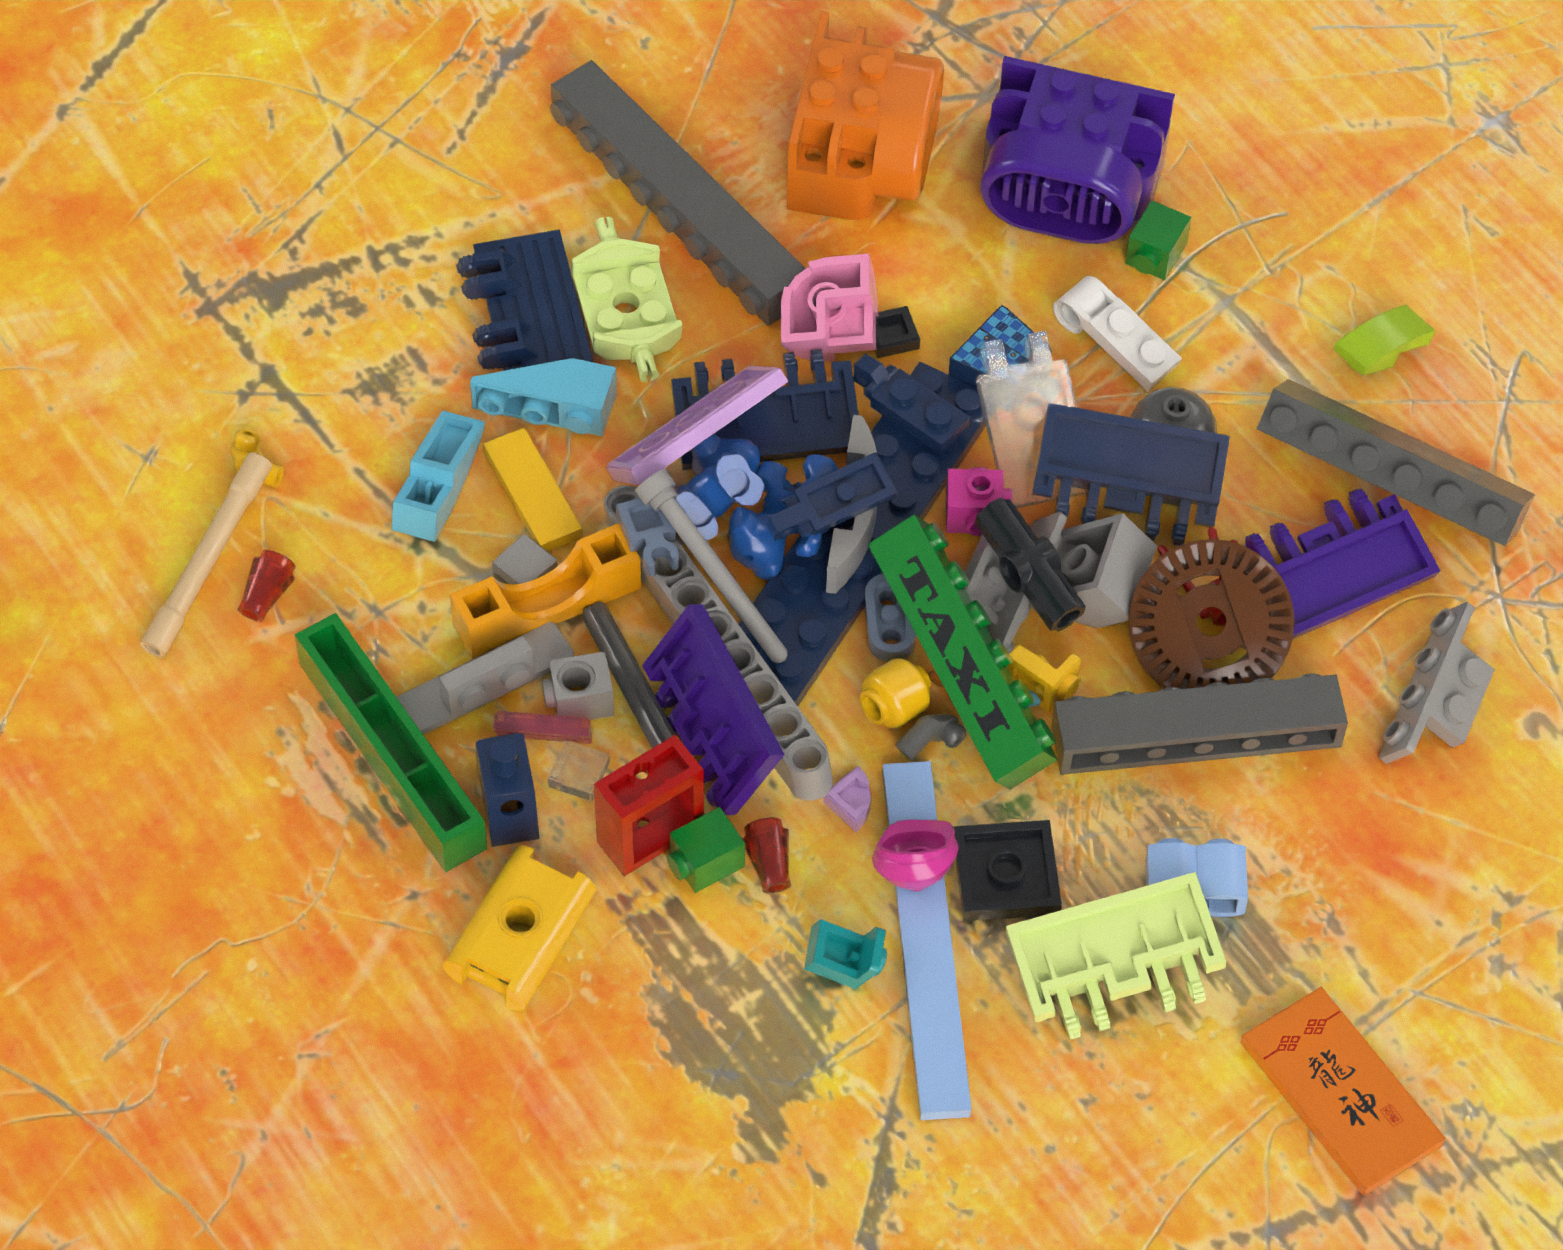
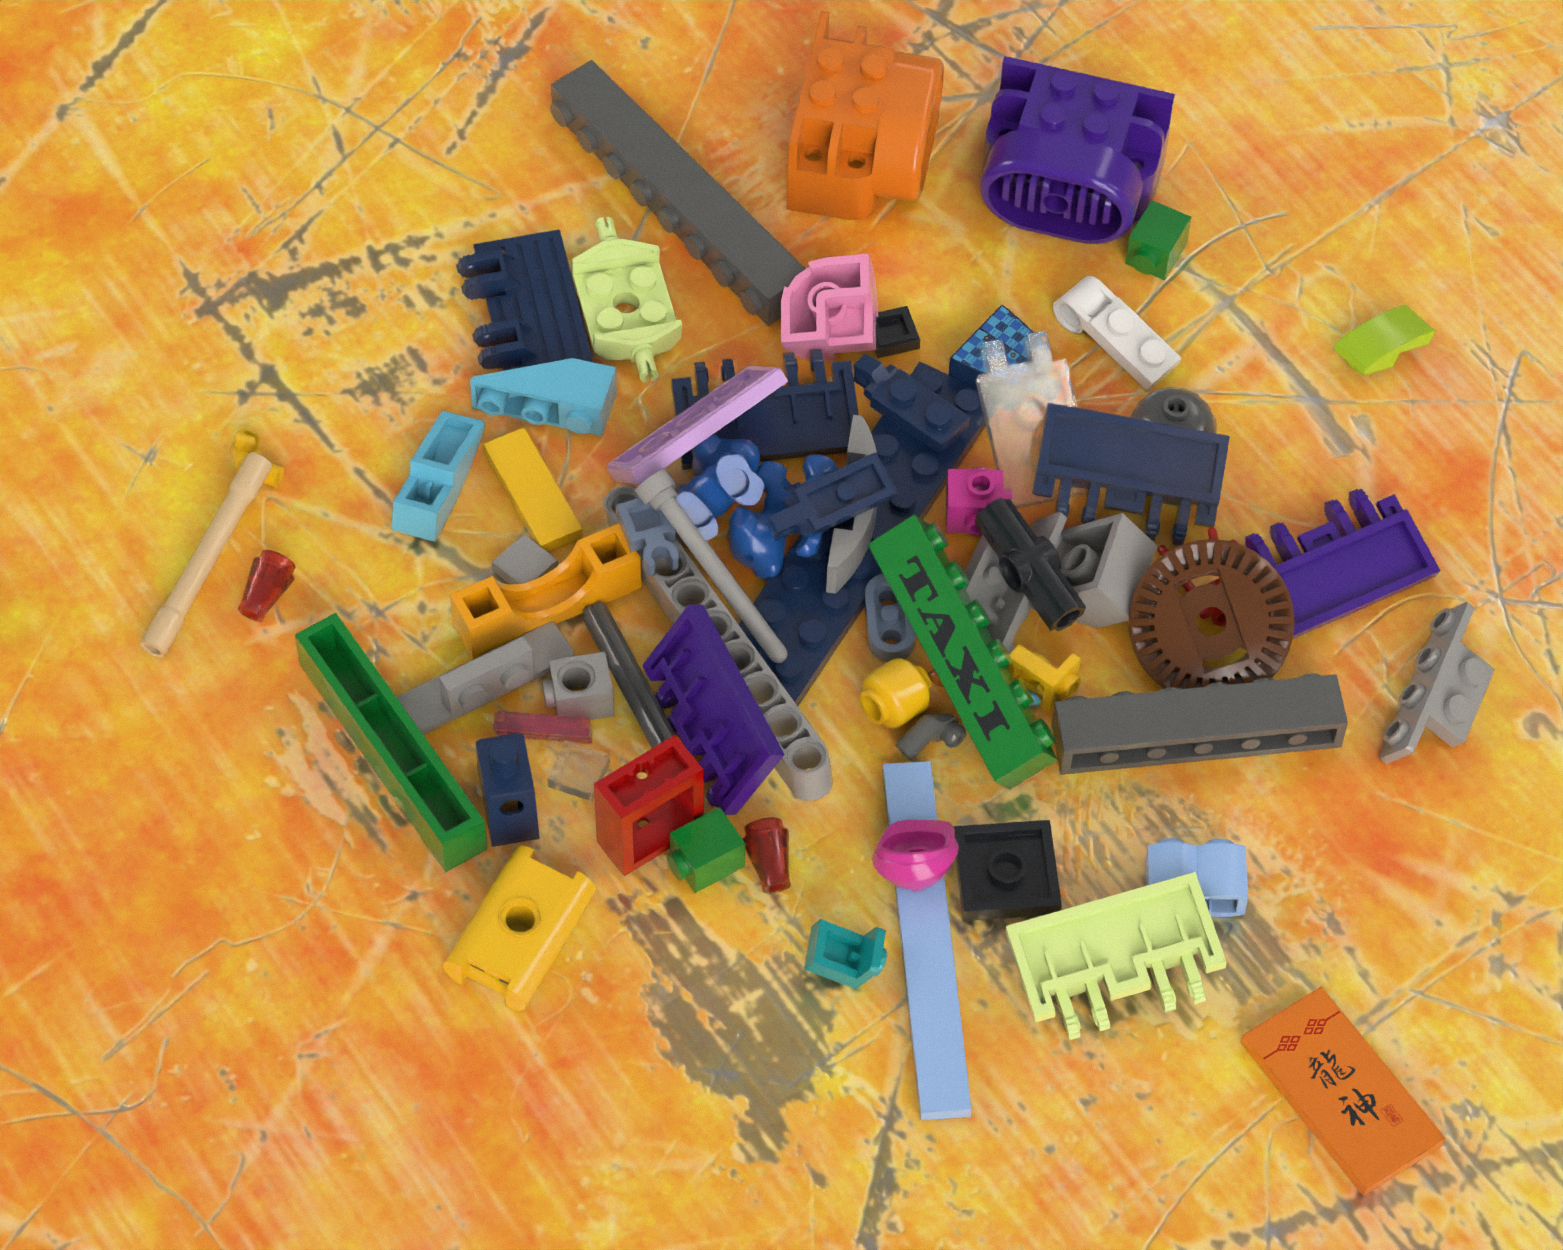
(851, 798): lavender tile -> none
(1396, 462): dark grey brick -> none

